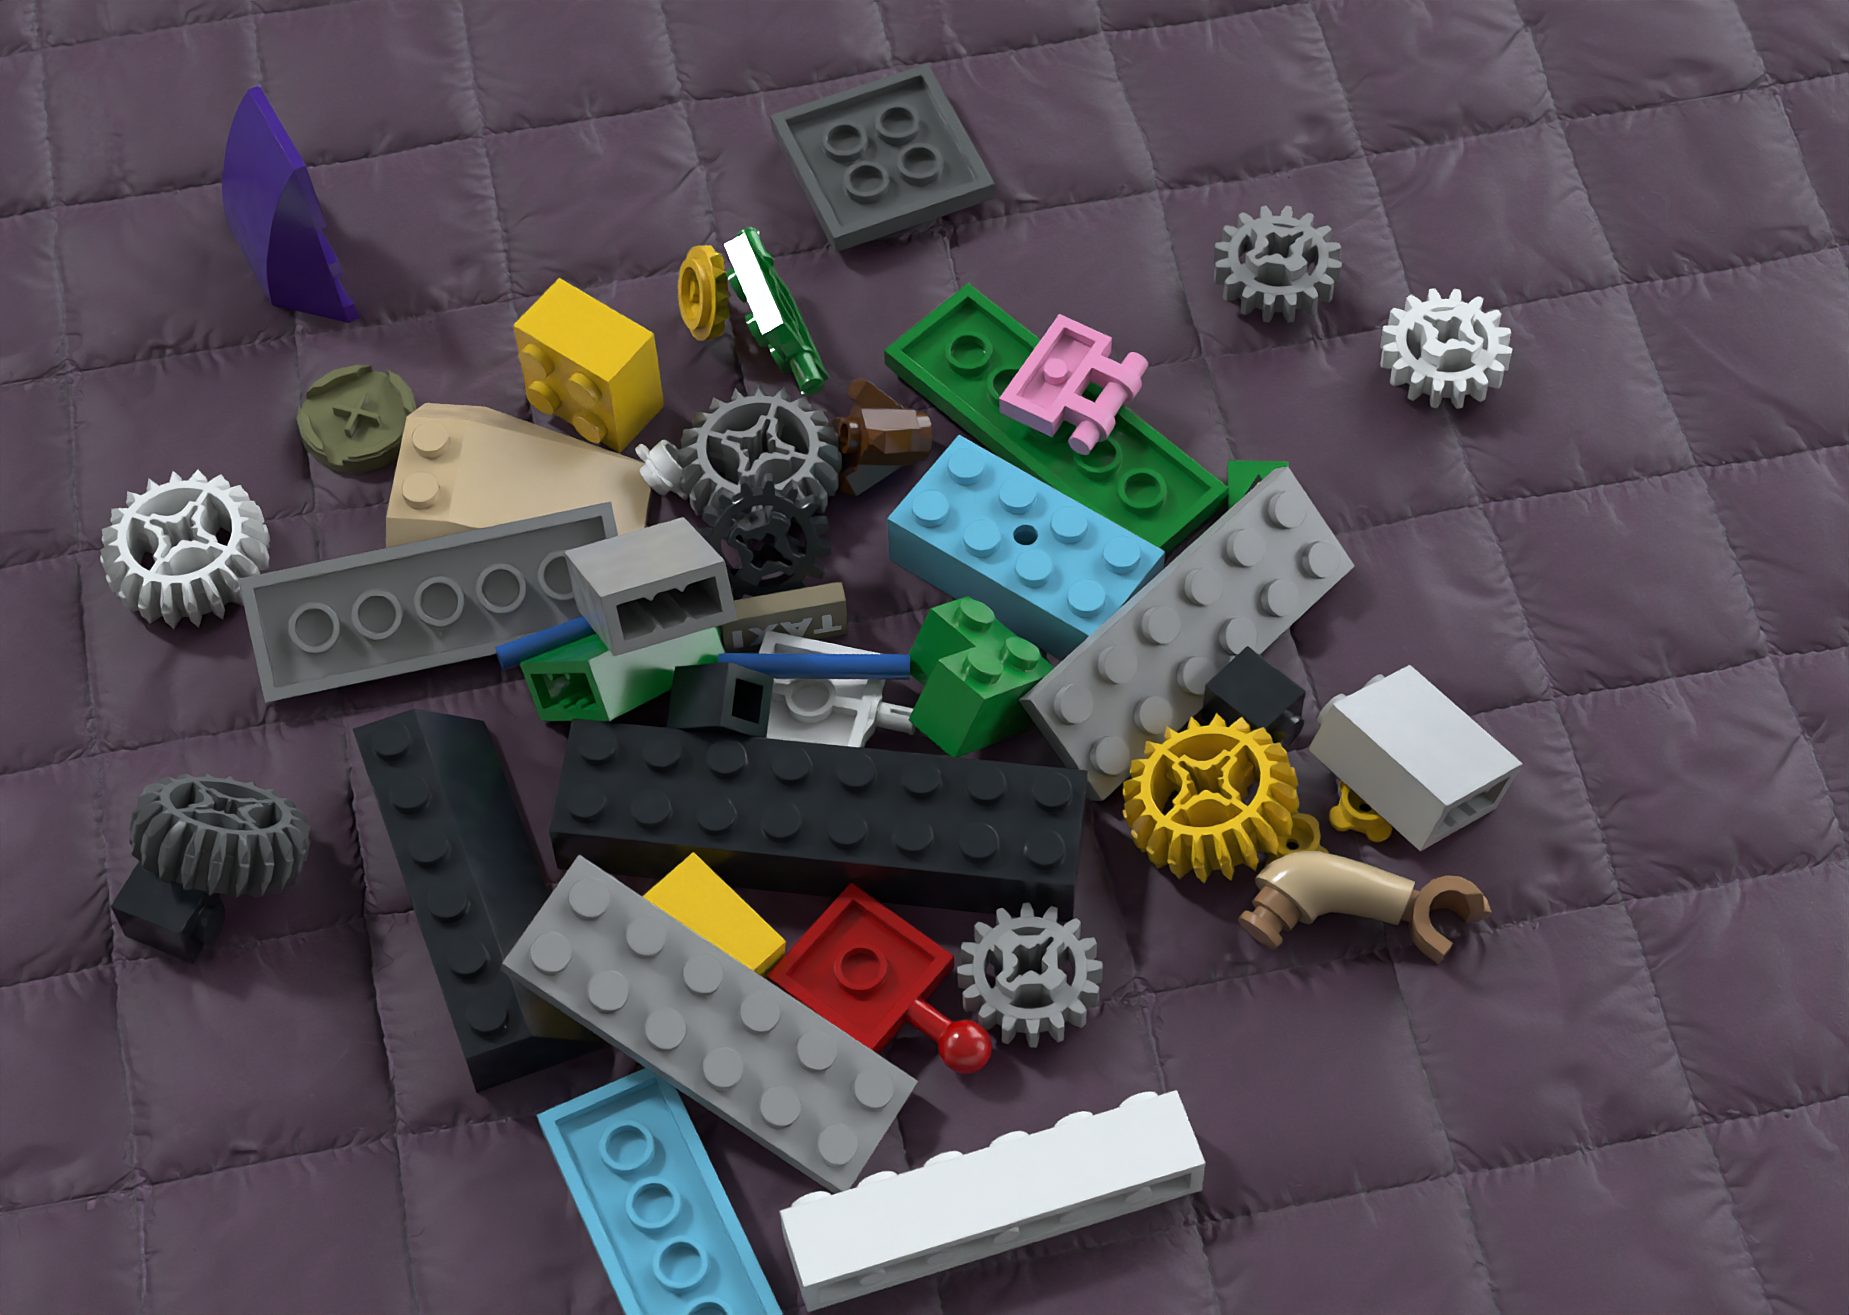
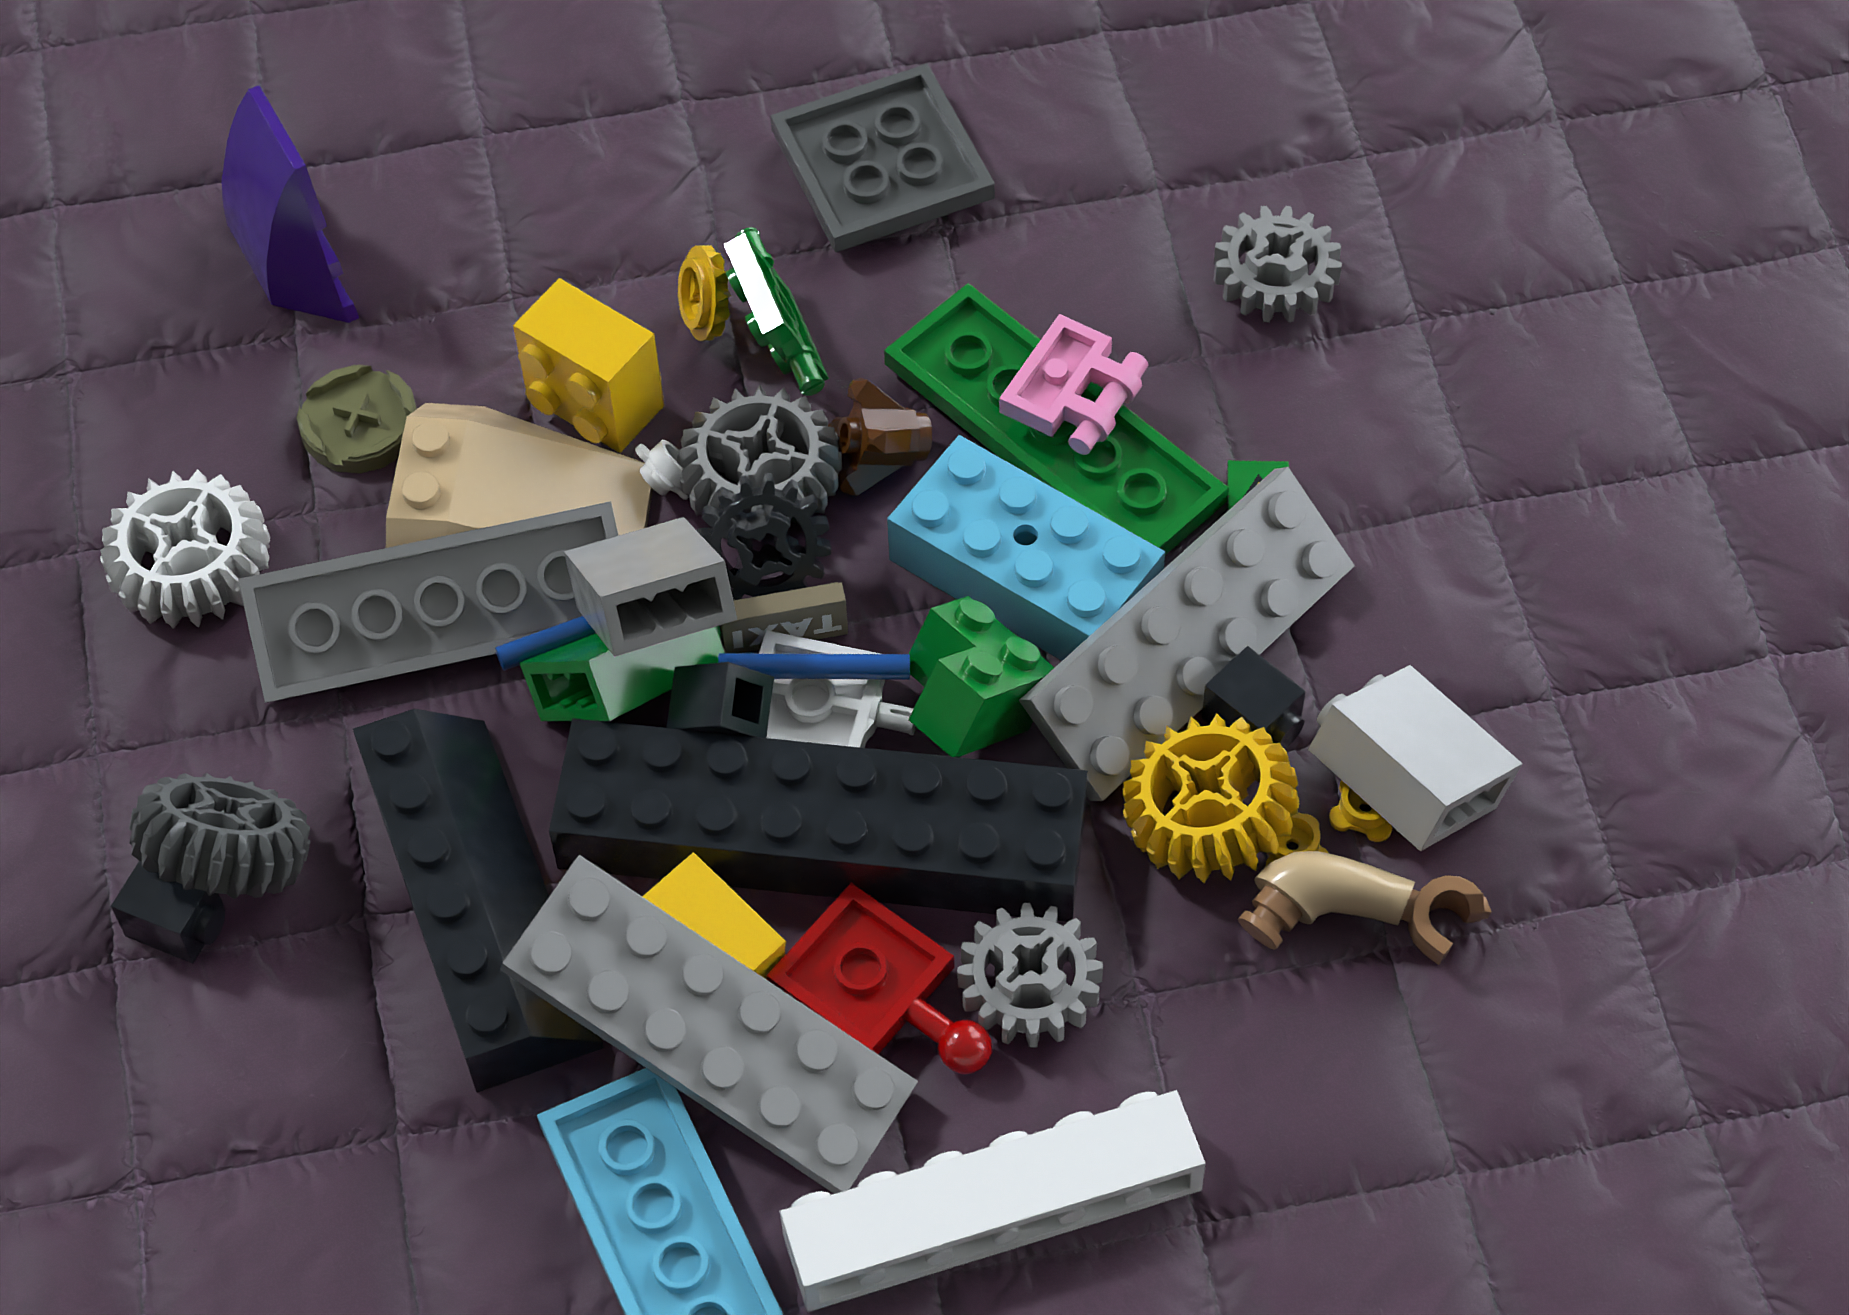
(1445, 348): white gear -> none

